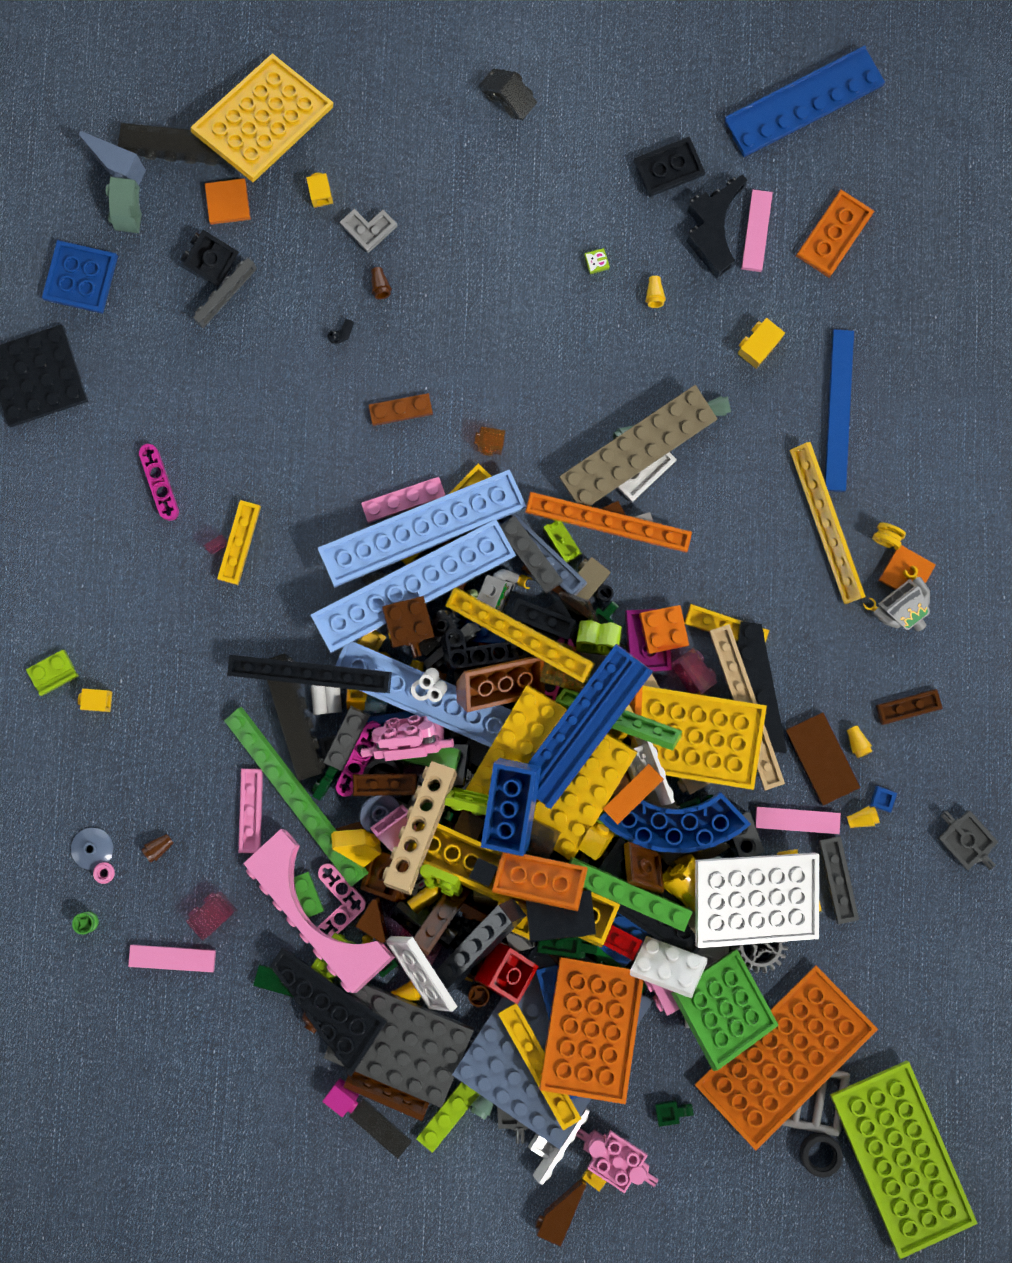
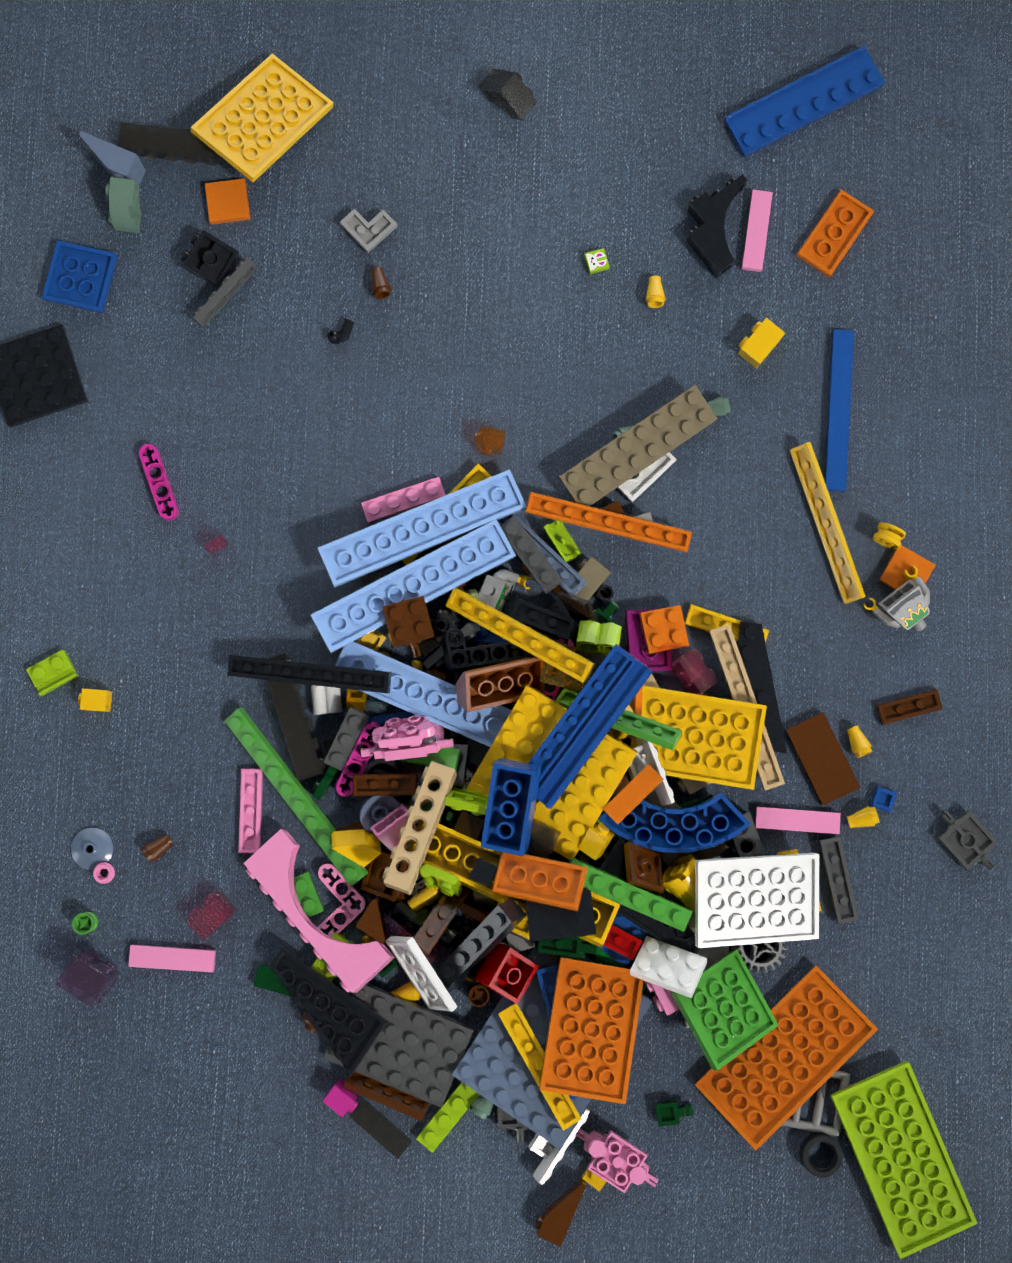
(88, 977): none -> clear purple piece
(239, 542): yellow plate -> none
(319, 190): yellow brick -> none
(400, 409): dark orange plate -> none
(431, 681): white piece -> none
(669, 166): black plate -> none

